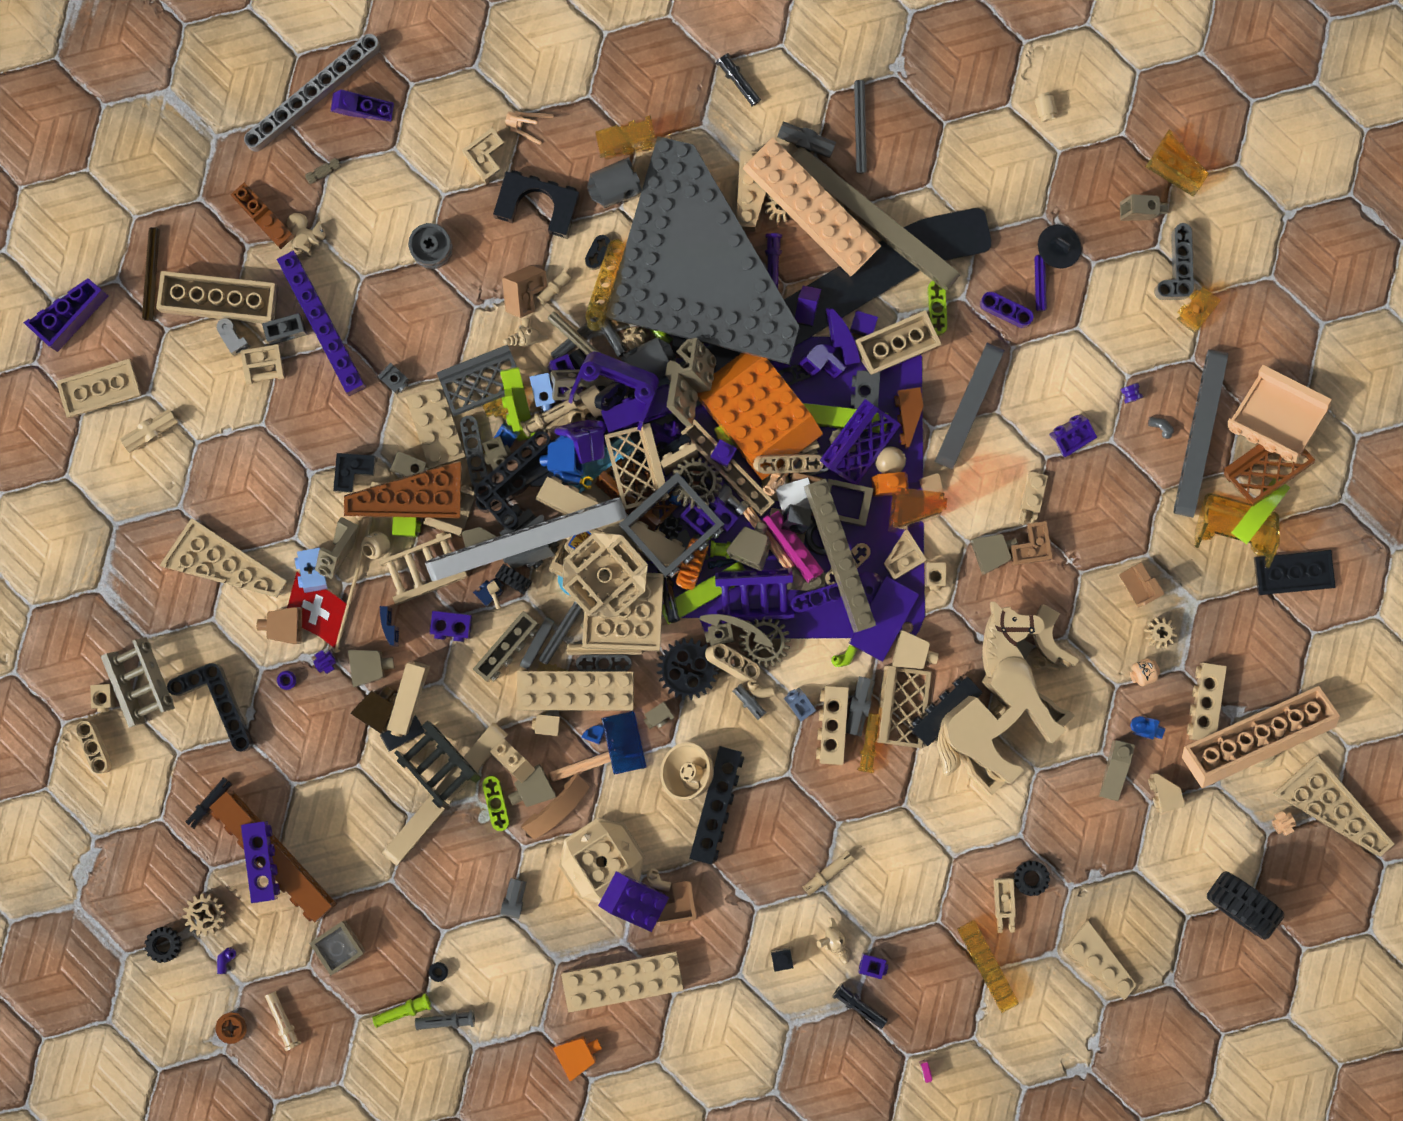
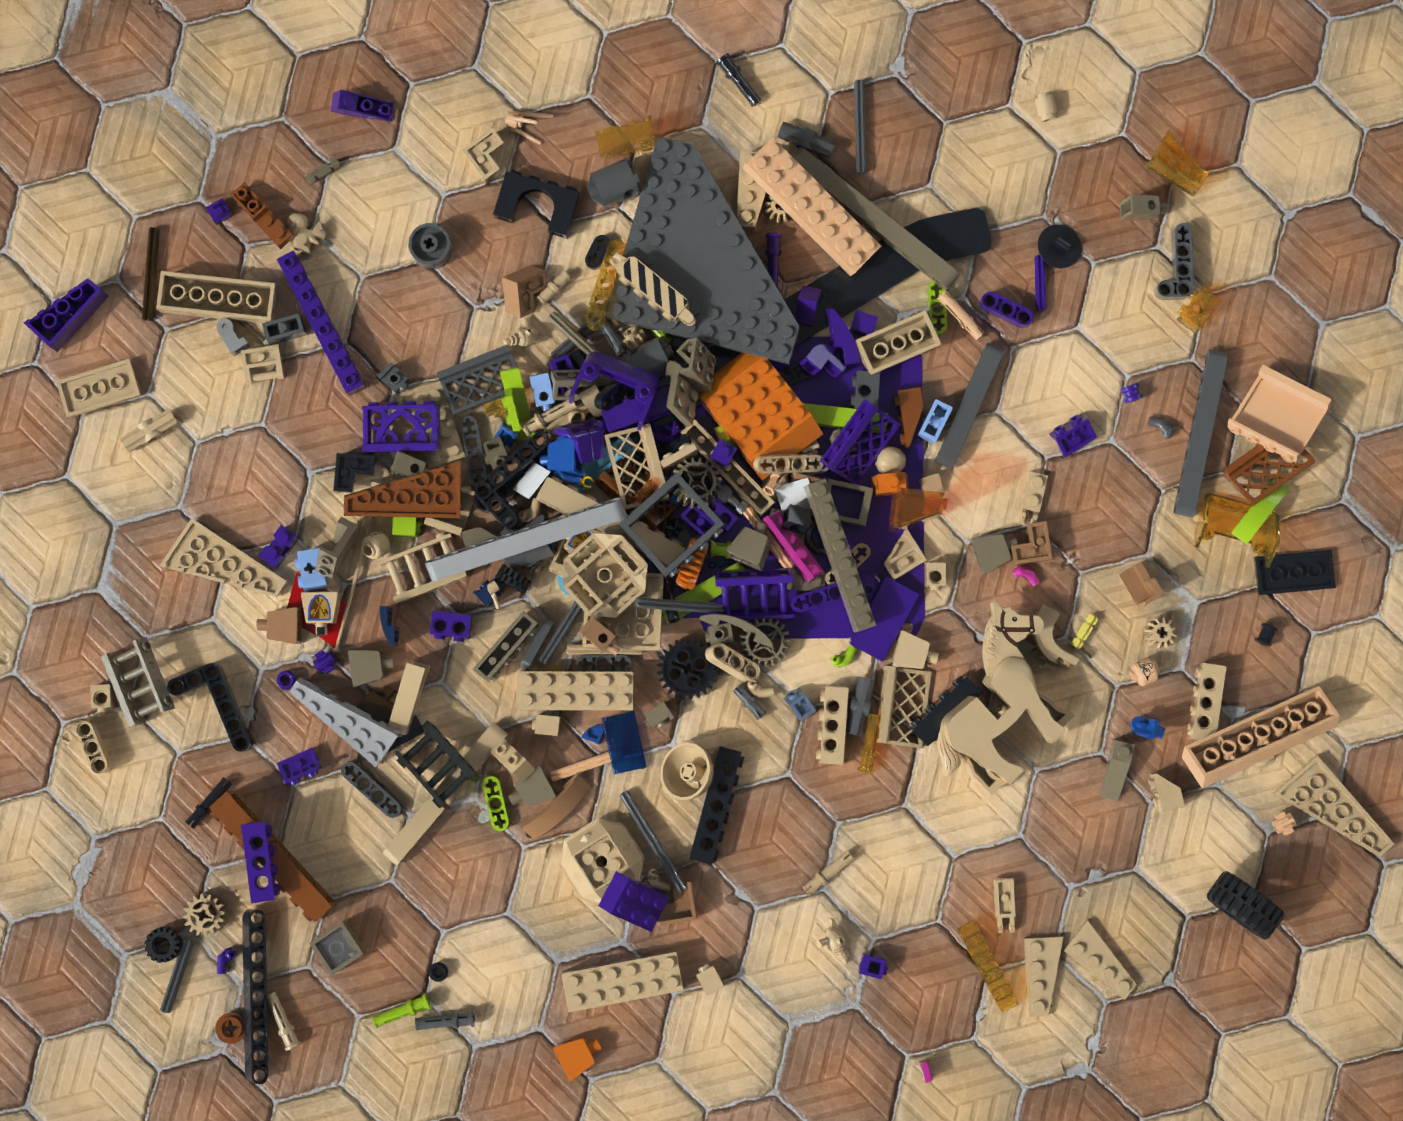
(177, 975): none -> dark grey axle
(219, 211): none -> dark purple tile
(260, 1003): none -> black beam
(271, 553): none -> dark purple brick
(299, 766): none -> dark purple bracket
(310, 101): light grey beam -> none
(321, 609): none -> torso
(355, 726): none -> light grey wing
(373, 787): none -> dark grey beam
(422, 443): none -> dark purple fence
(513, 903): dark grey piece -> none
(531, 480): none -> white sticker
(531, 513): none -> tan arm
(591, 632): none -> medium nougat torso
(645, 491): none -> clear orange pin
(653, 841): none -> dark grey axle
(654, 288): none -> tan hinge
(678, 605): none -> dark grey axle
(709, 979): none -> tan brick
(782, 959): black brick -> none
(852, 1001): black pin -> none
(935, 421): none -> light blue brick
(960, 314): none -> light nougat pin
(1027, 572): none -> dark pink arm
(1041, 967): none -> tan wing
(1043, 878): black tyre -> none
(1084, 631): none -> light yellow axle
(1266, 634): none -> black bush

